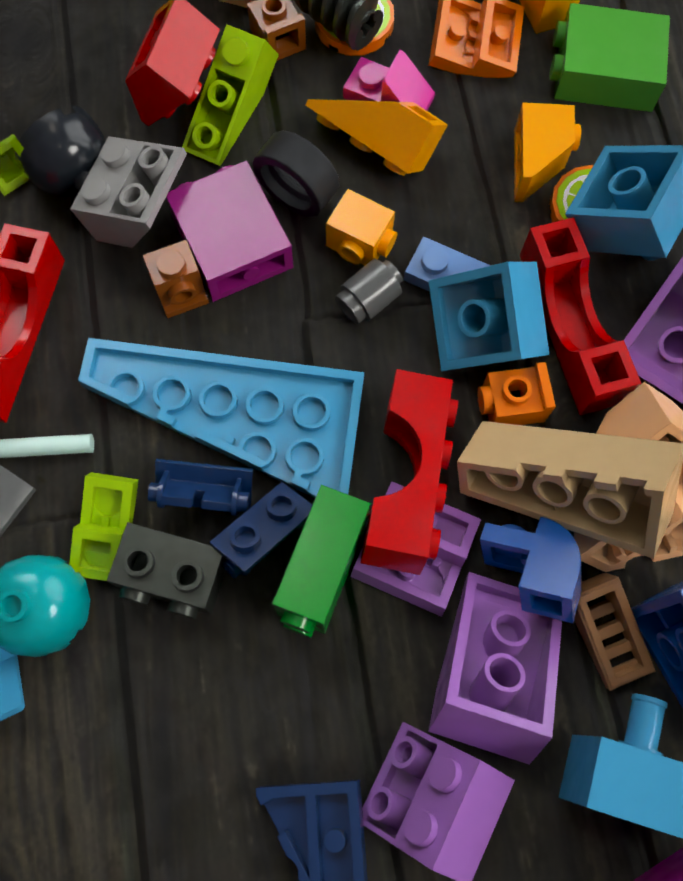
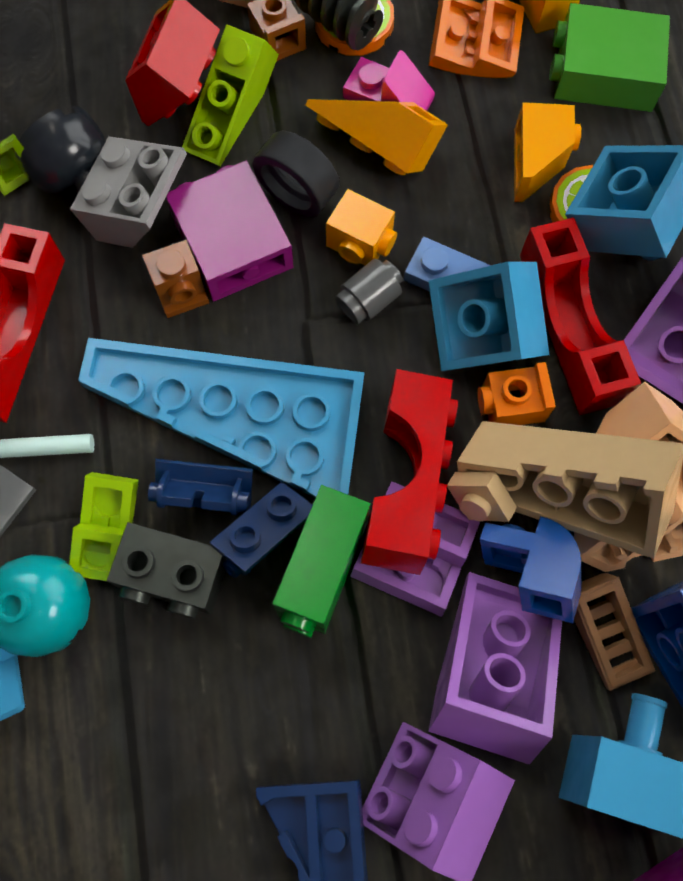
(482, 496): none -> tan plate

